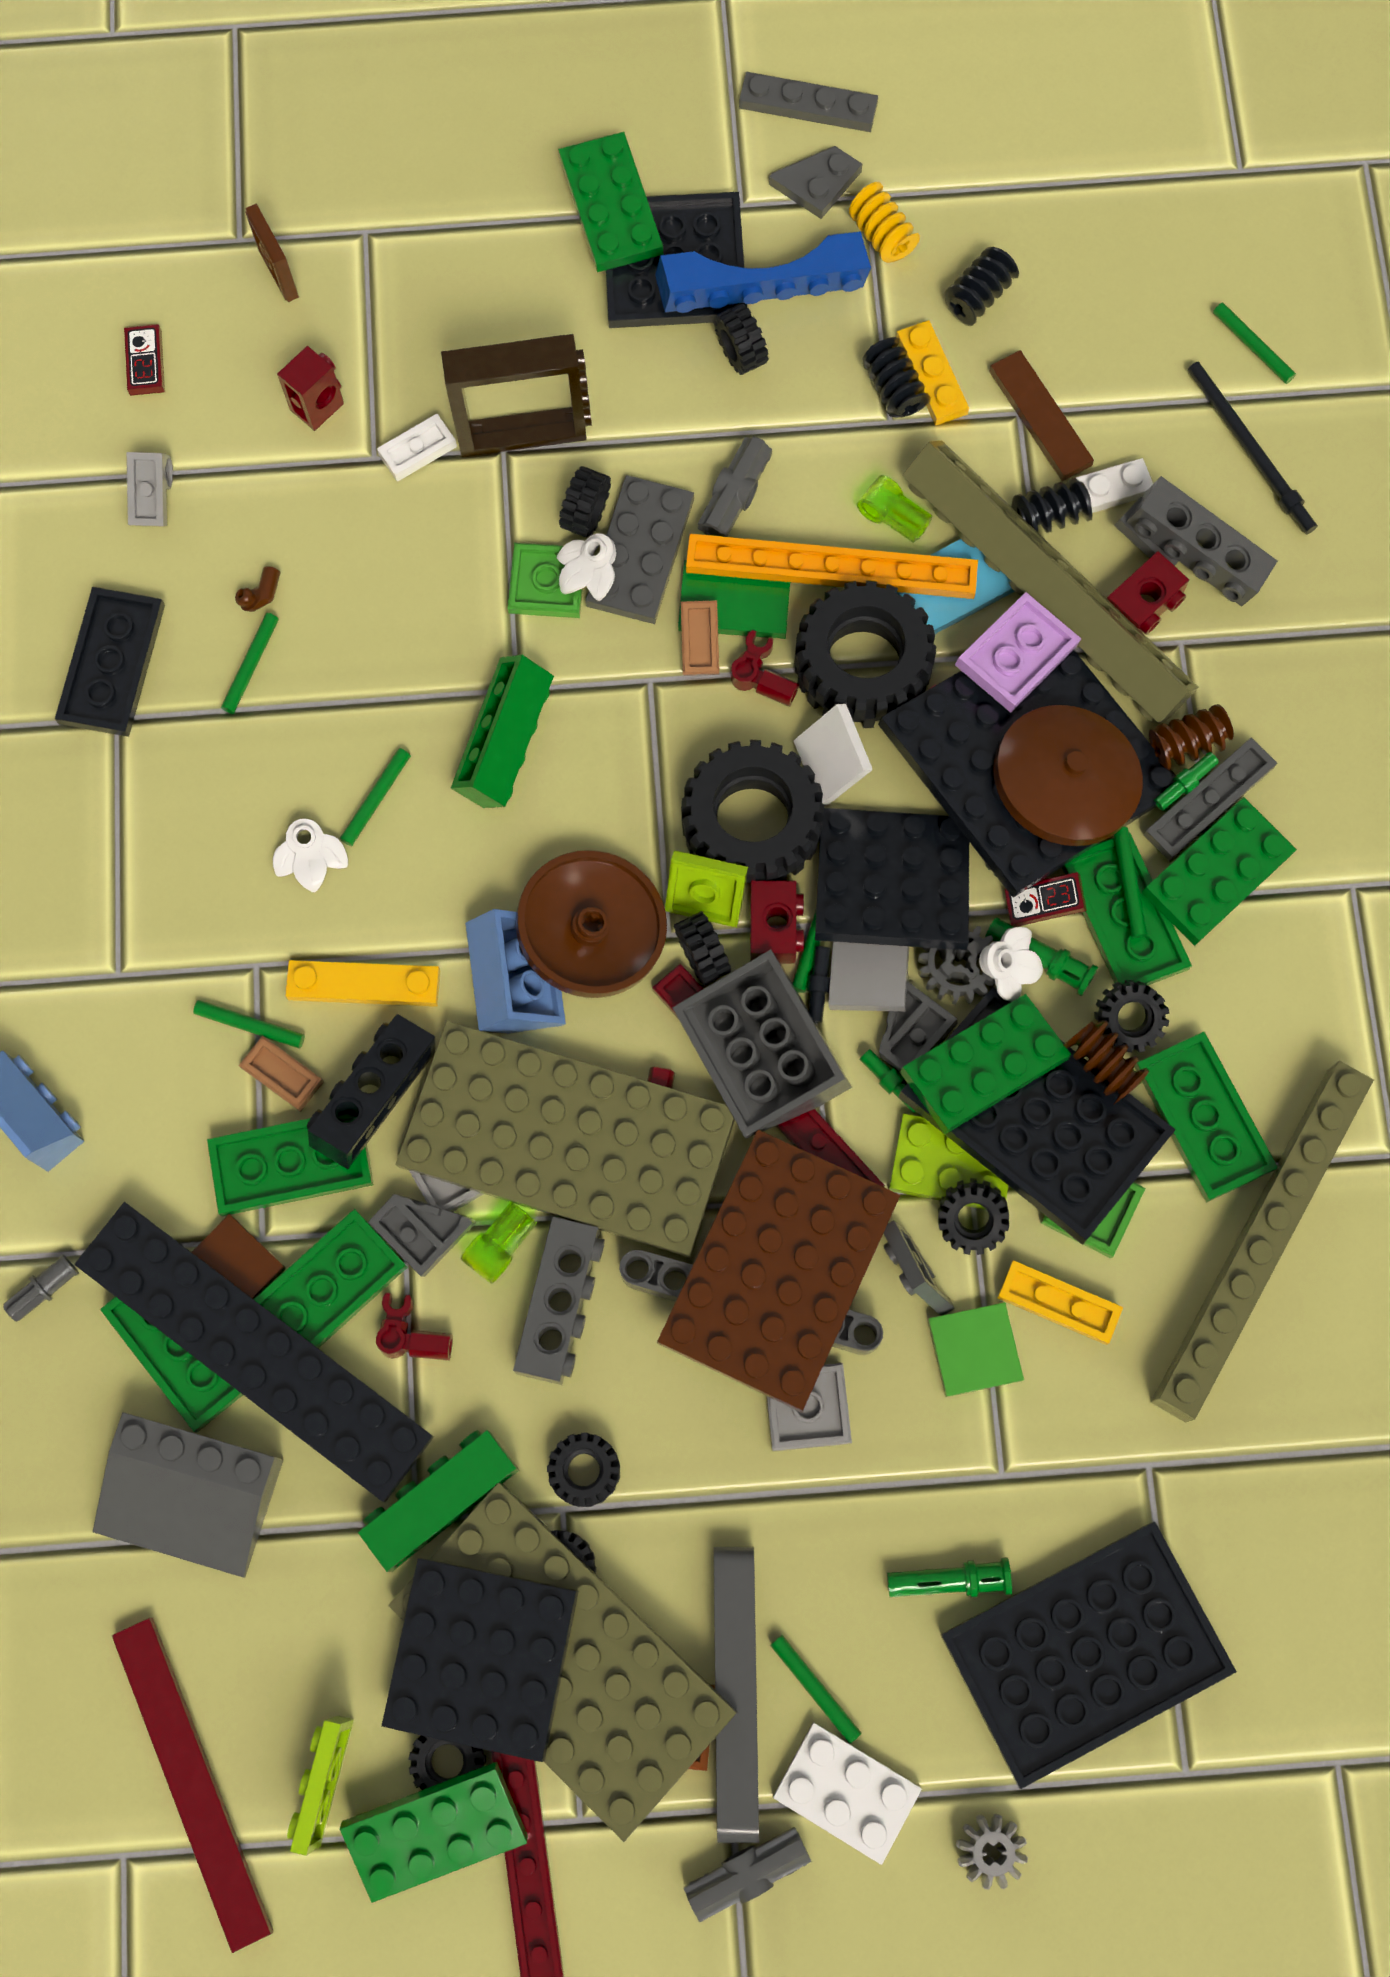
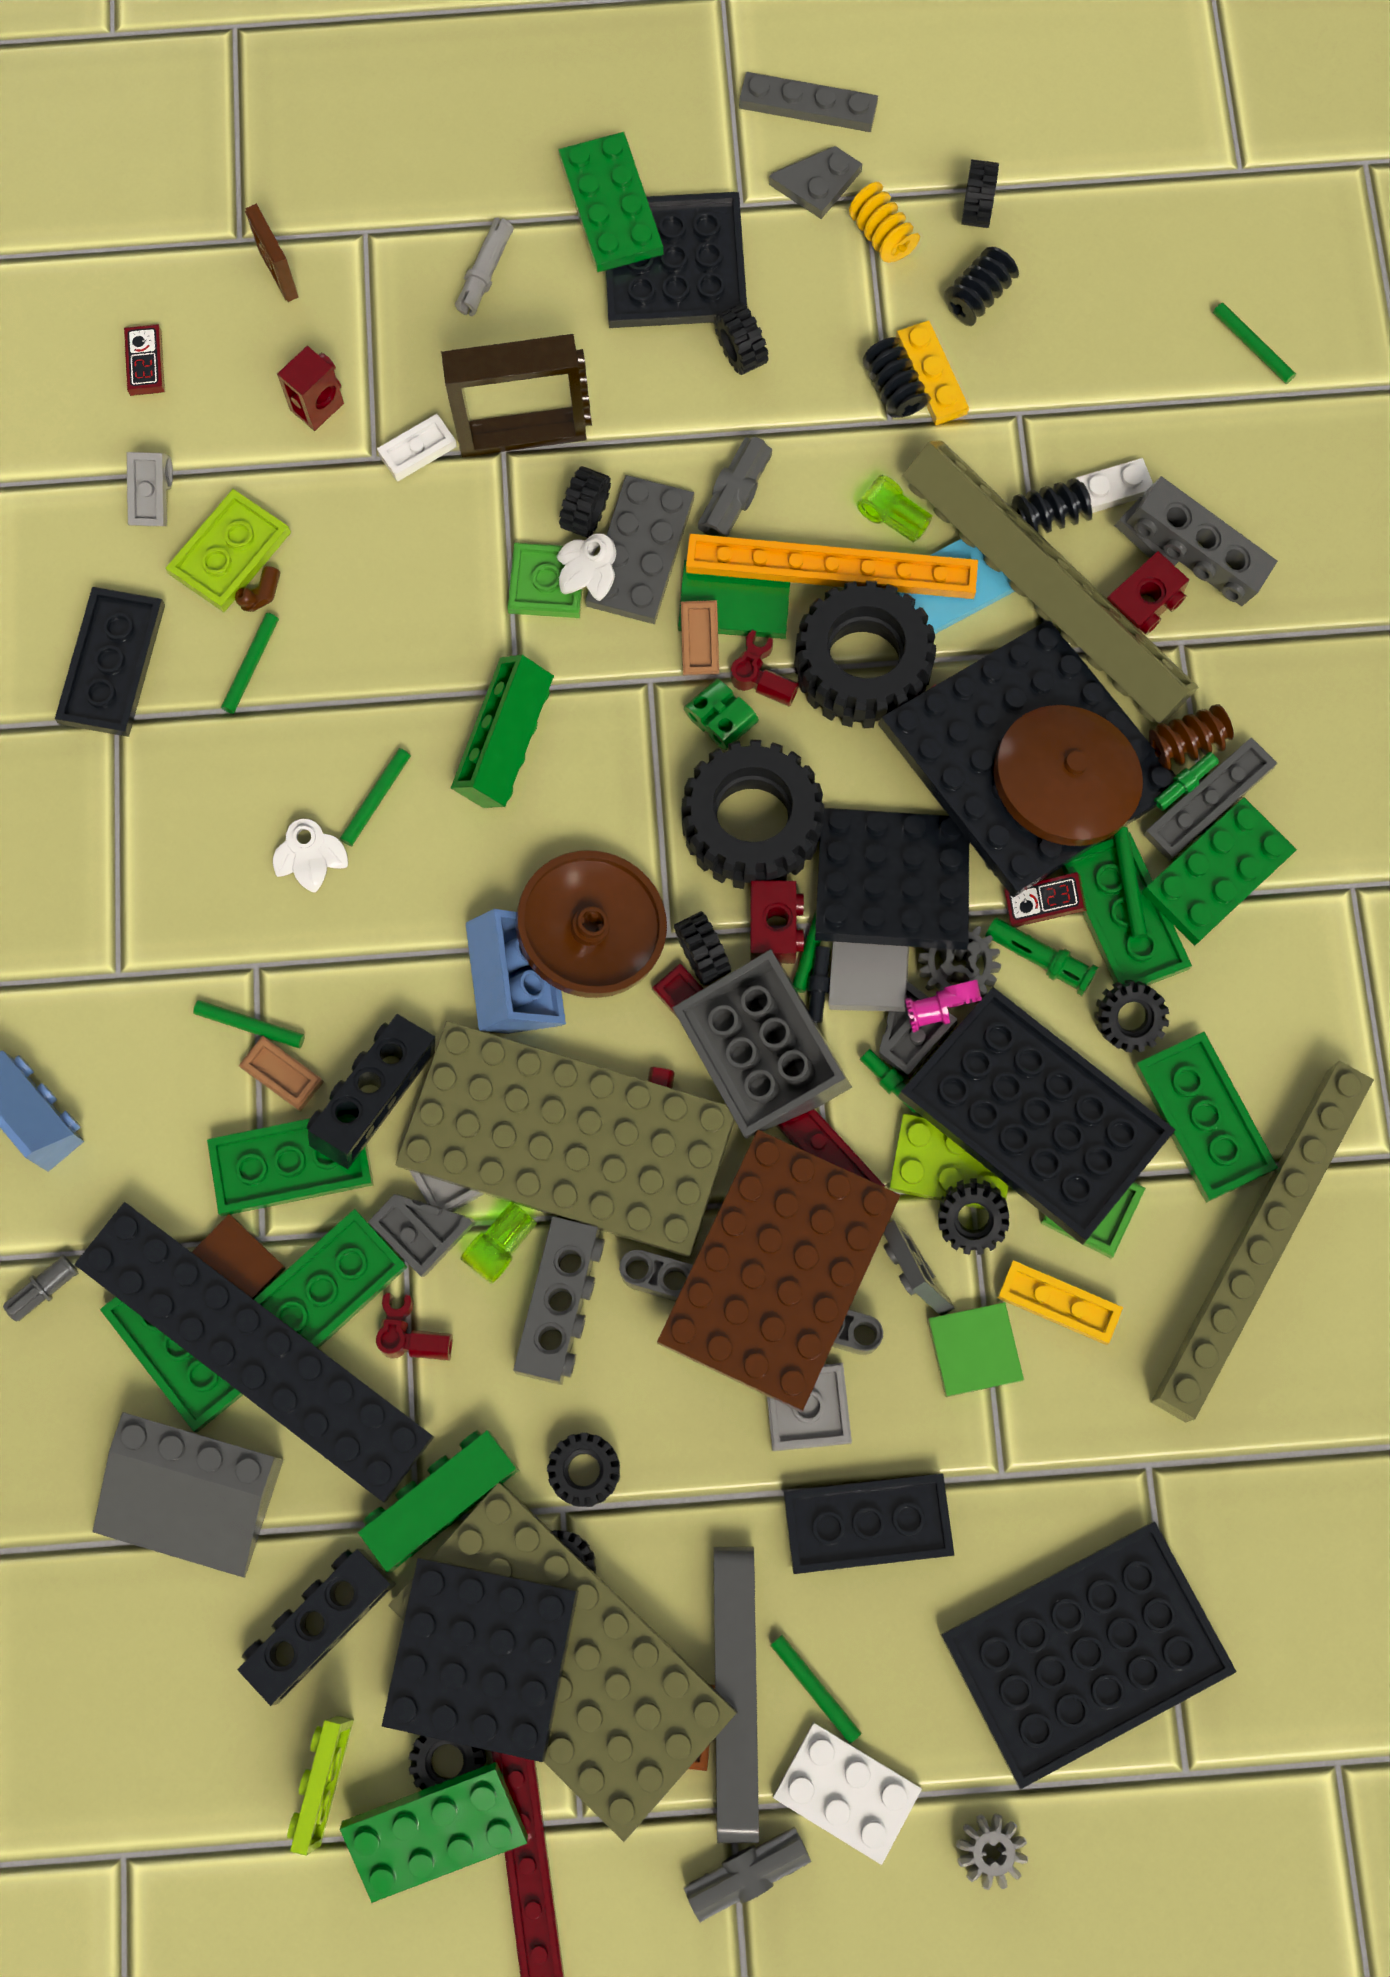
(192, 1785): dark red tile -> none
(228, 550): none -> lime plate
(276, 1680): none -> black brick
(363, 983): yellow plate -> none
(480, 275): none -> light grey pin
(695, 281): blue arch -> none
(705, 886): lime tile -> none
(721, 714): none -> green piece
(834, 752): white tile -> none
(868, 1523): none -> black plate
(935, 1008): none -> dark pink connector
(970, 1578): green pin -> none
(980, 193): none -> black tyre
(985, 1063): green plate -> none
(1011, 962): white plate -> none
(1018, 652): lavender plate -> none
(1041, 415): reddish brown tile -> none
(1107, 1059): reddish brown piece -> none
(1290, 499): black bar -> none

